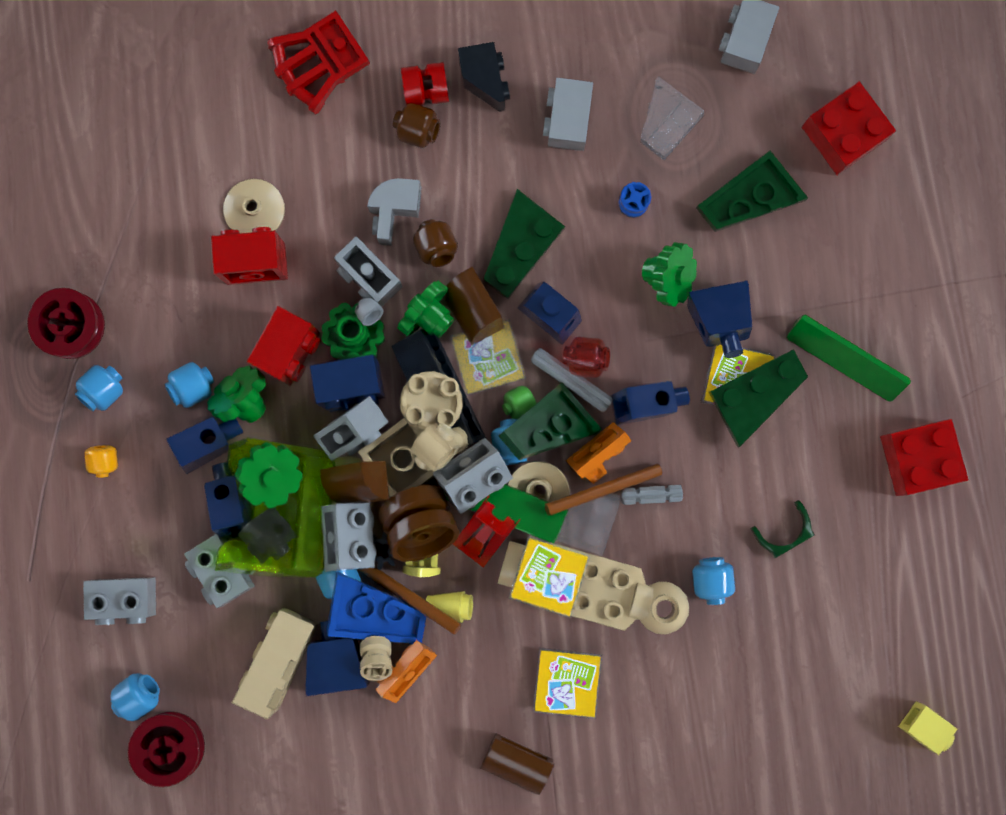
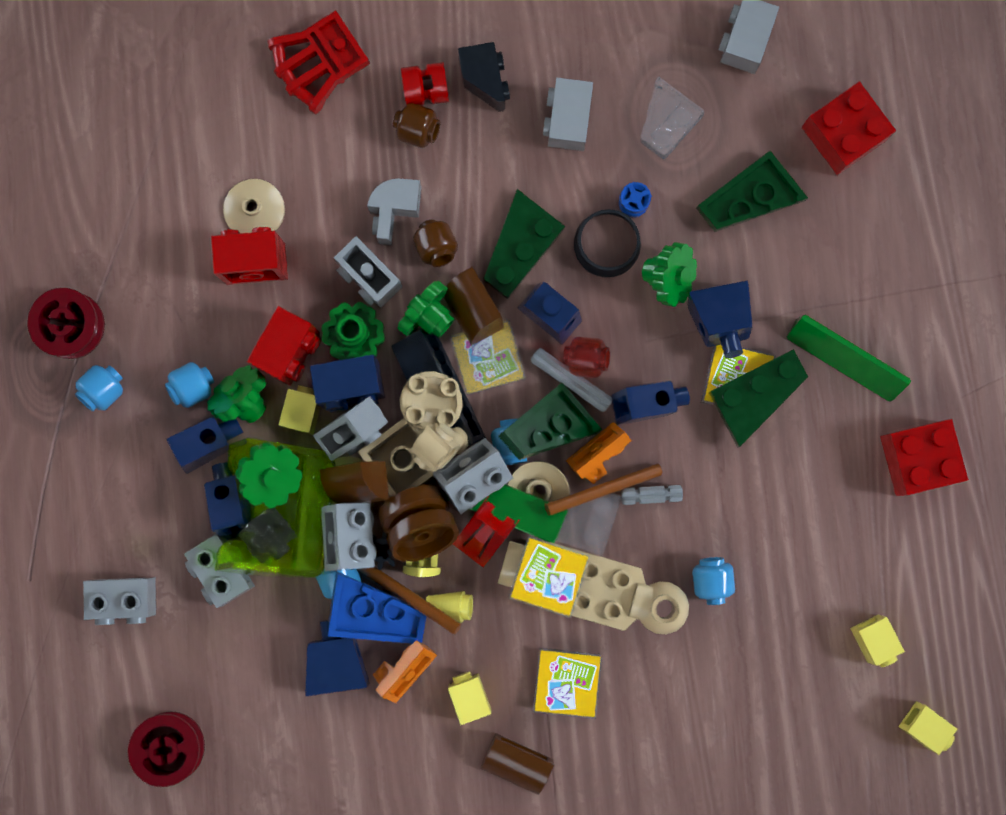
(101, 460): light orange piece -> none
(135, 696): dark azure head -> none
(275, 663): tan wedge -> none
(300, 410): none -> light yellow brick
(368, 311): light grey hinge -> none
(375, 658): tan wheel -> none
(469, 697): none -> light yellow brick
(518, 402): bright green piece -> none
(599, 270): none -> black tyre
(805, 534): dark green cap -> none
(878, 641): none -> light yellow brick

